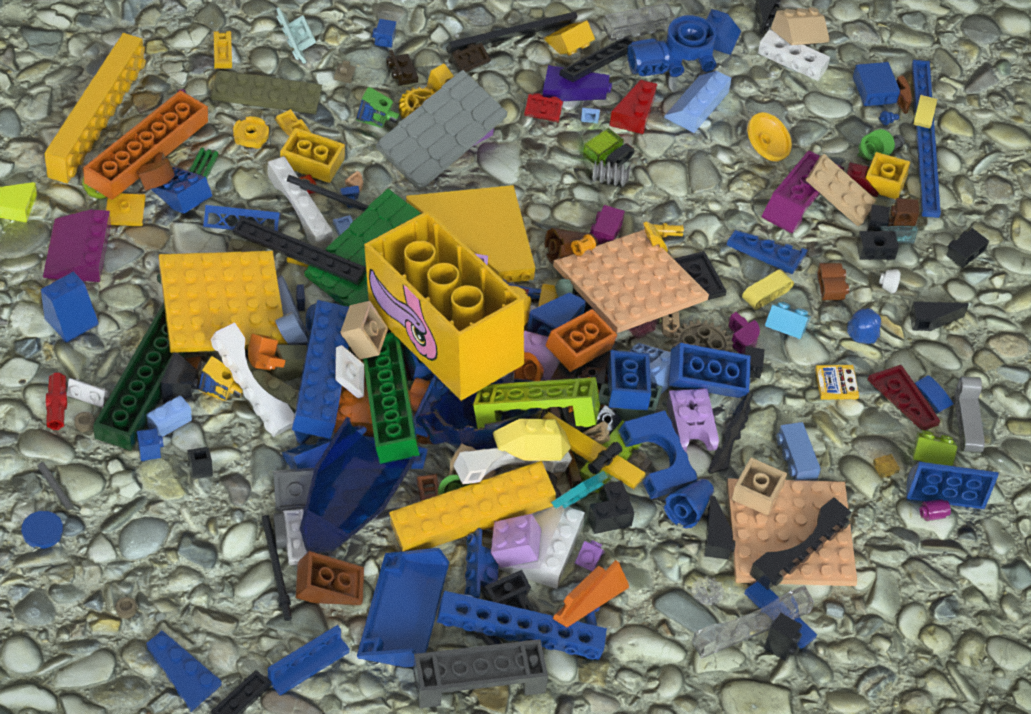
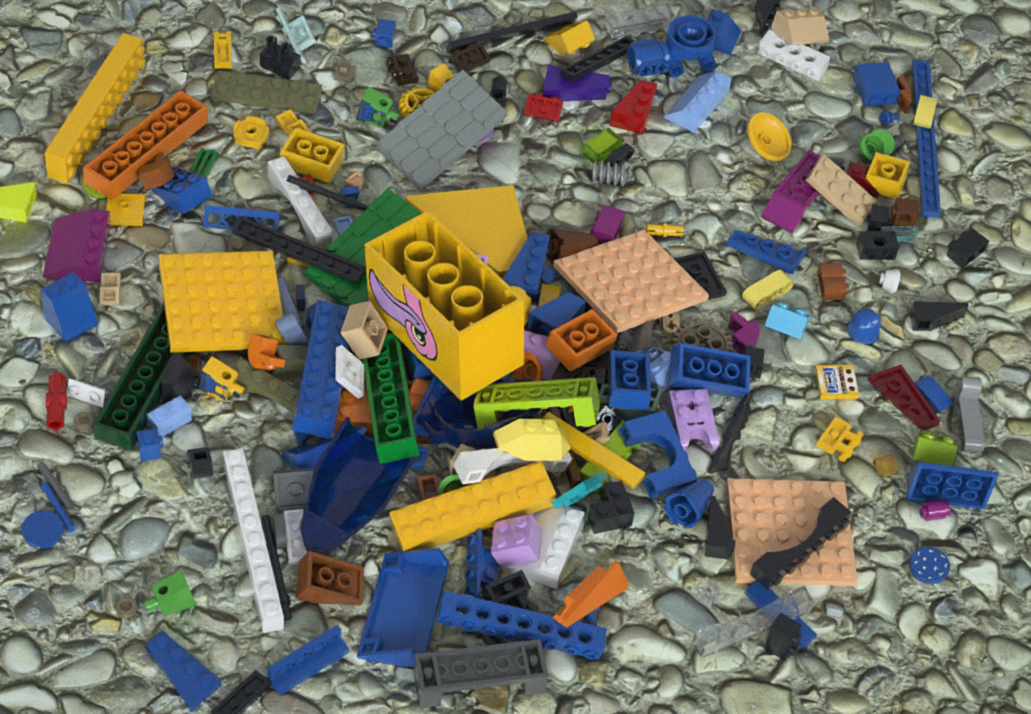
(57, 506): none -> blue bar
(110, 289): none -> tan slope
(171, 595): none -> bright green torso
(253, 541): none -> white brick
(273, 412): white arch -> none
(279, 58): none -> black brick
(498, 90): none -> black piece
(529, 263): none -> blue wing
(548, 275): none -> blue tile
(563, 287): sand green cone -> none
(583, 245): light orange bush -> none
(589, 555): medium lavender bracket -> none
(590, 115): light blue slope -> none
(605, 458): black pin -> none
(636, 339): none -> dark grey hinge
(654, 236): yellow slope -> none
(759, 486): tan brick -> none
(798, 452): medium blue brick -> none
(834, 436): none -> yellow plate
(929, 565): none -> blue tile

